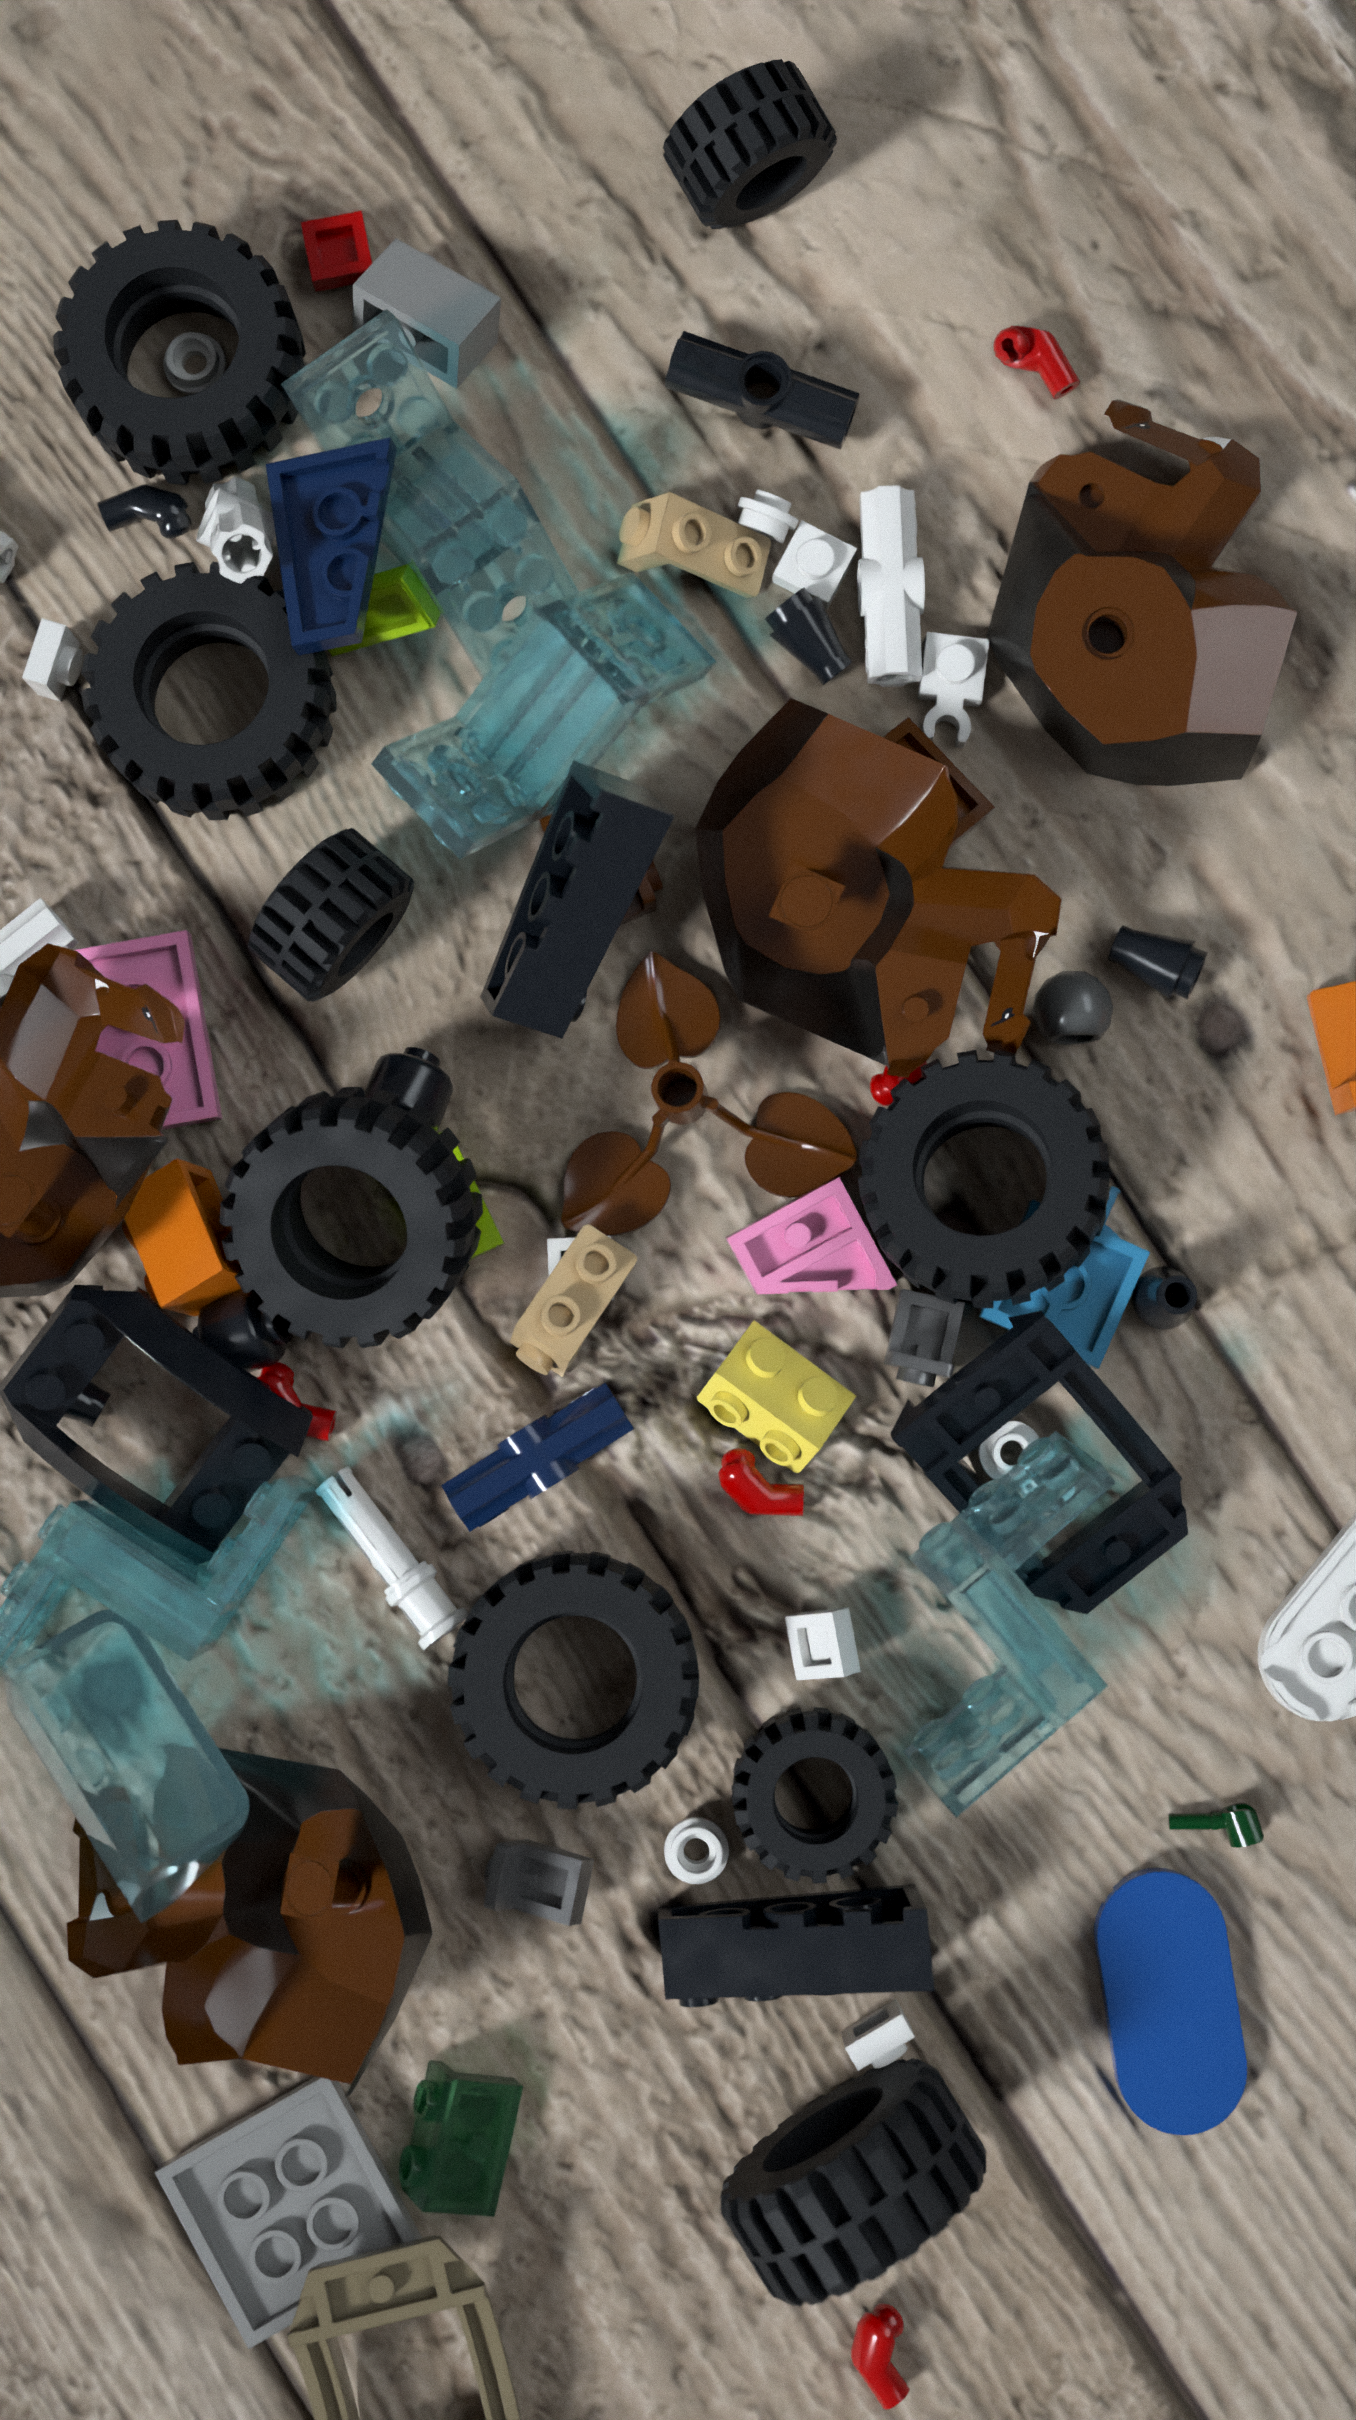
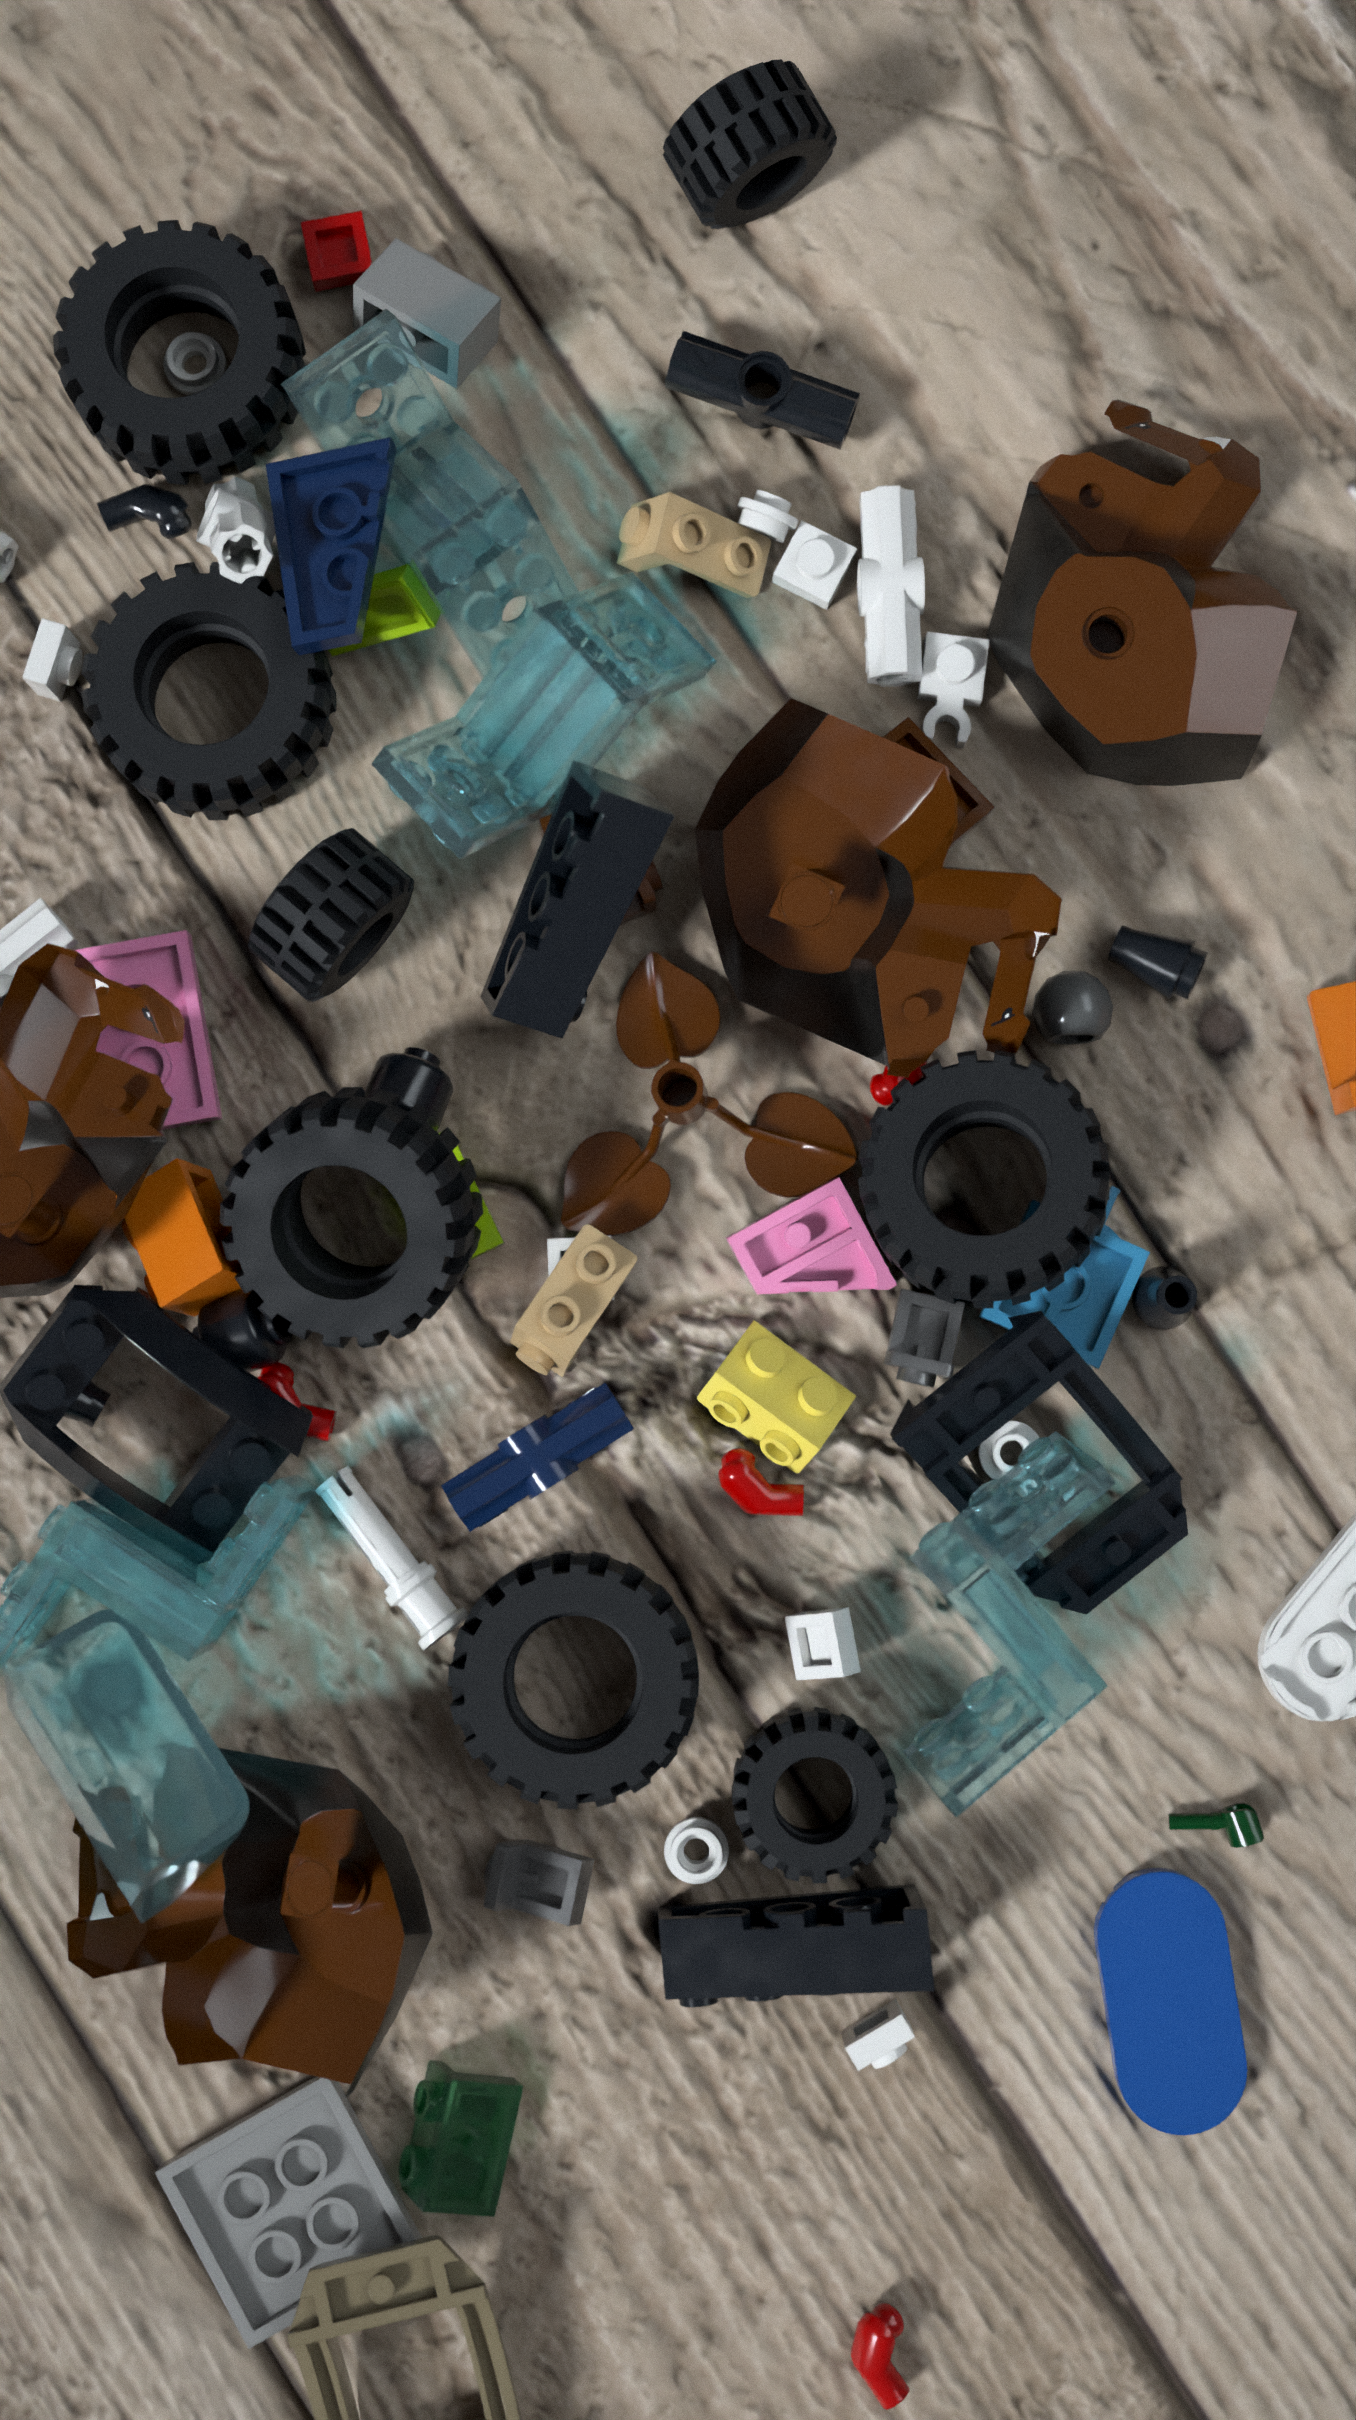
(808, 635): black cone -> none
(854, 2182): black tyre -> none
(1038, 353): red arm -> none

